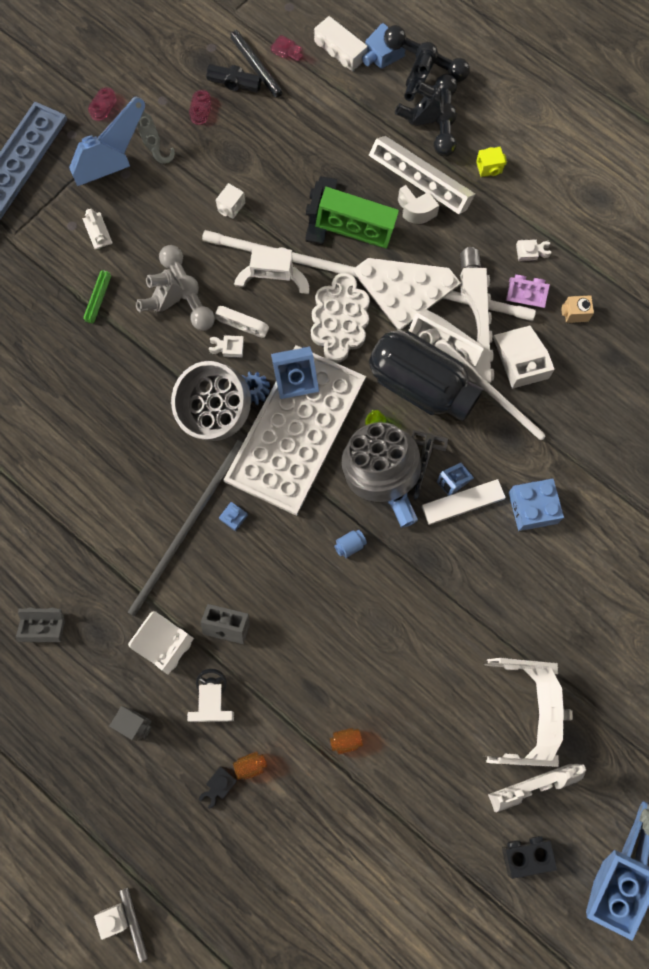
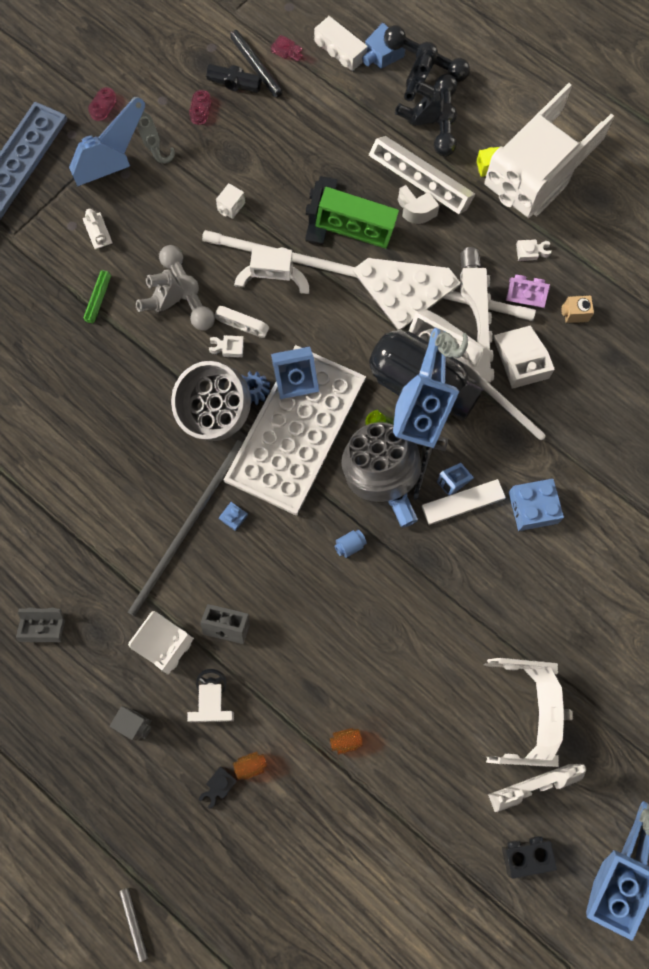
(111, 921): white brick -> none
(340, 317): white plate -> none
(426, 398): none -> medium blue slope
(540, 159): none -> white piece

